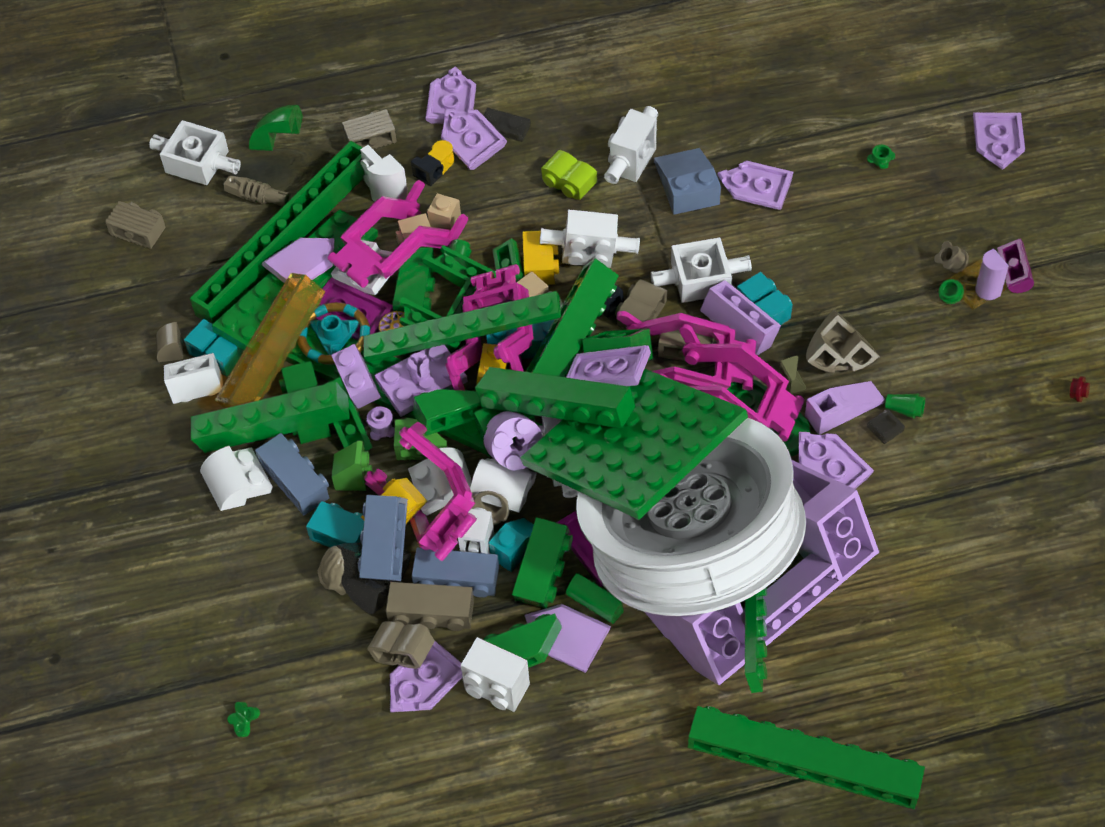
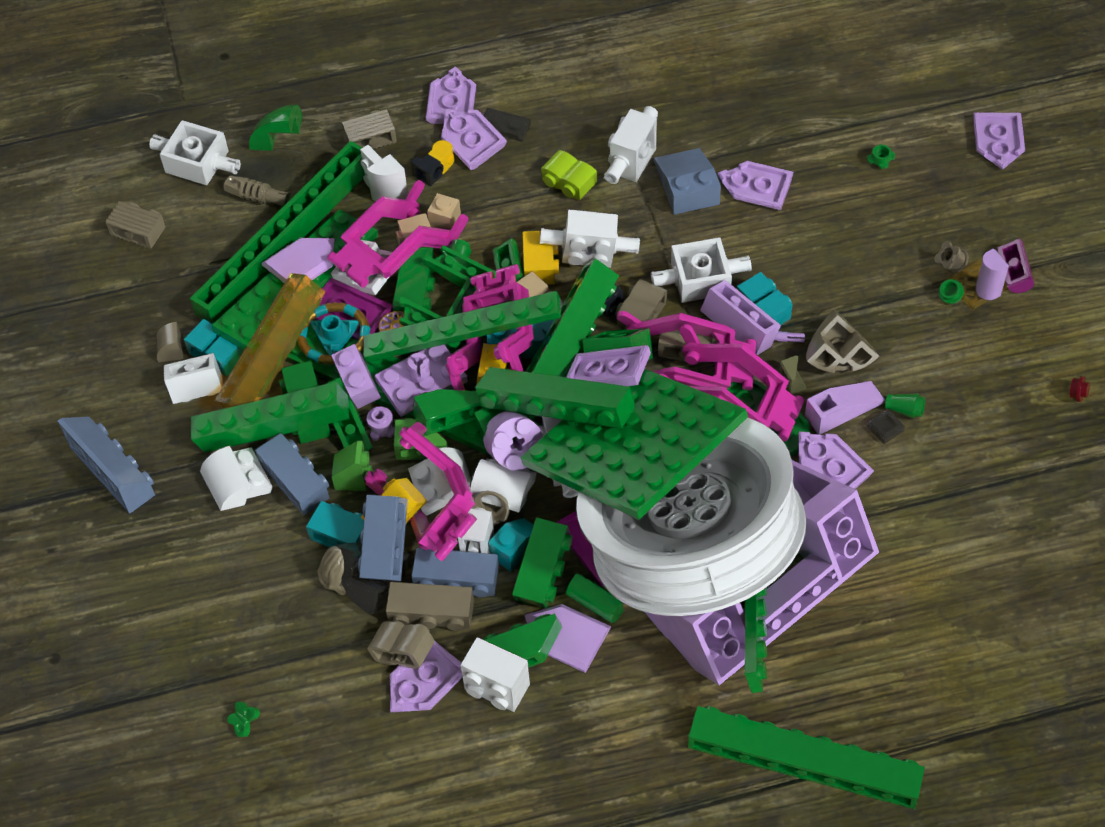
(107, 461): none -> sand blue slope
(782, 336): none -> lavender pin

